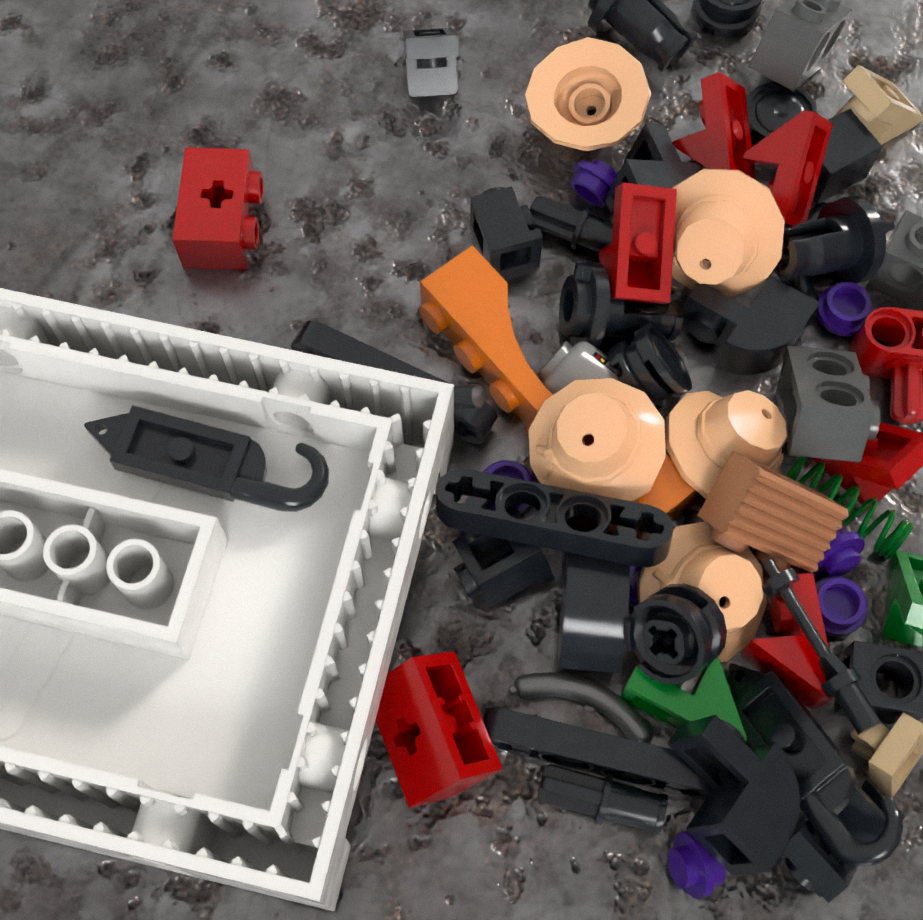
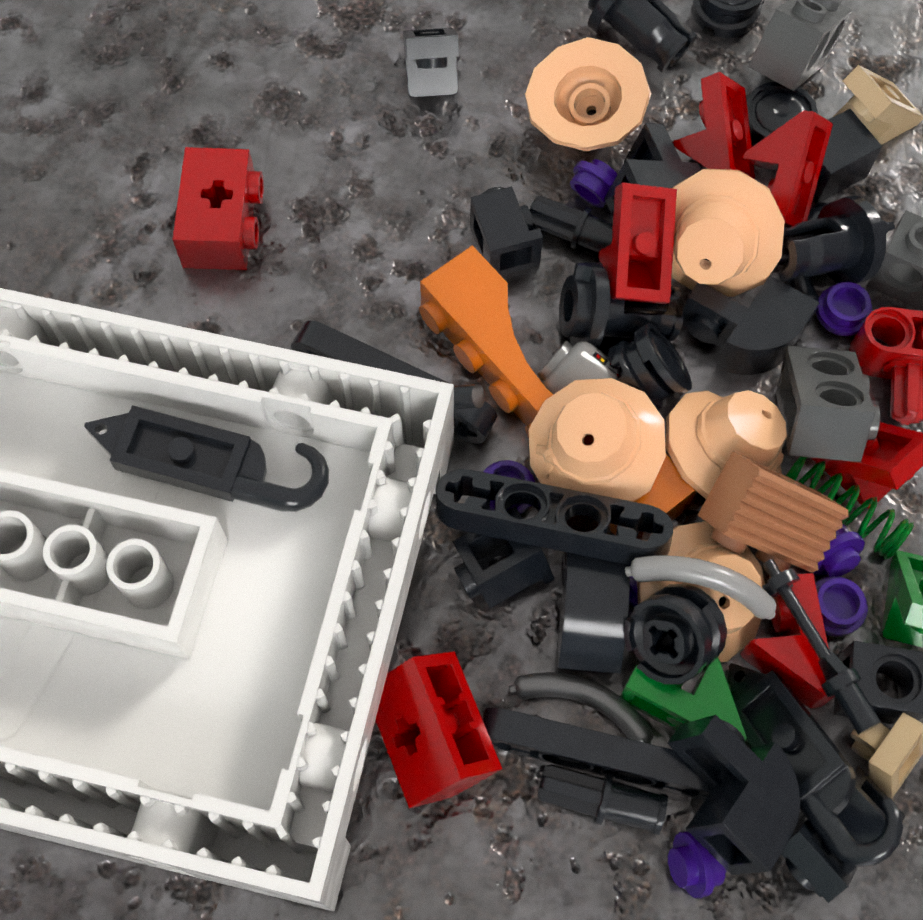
(706, 575): none -> light grey piece

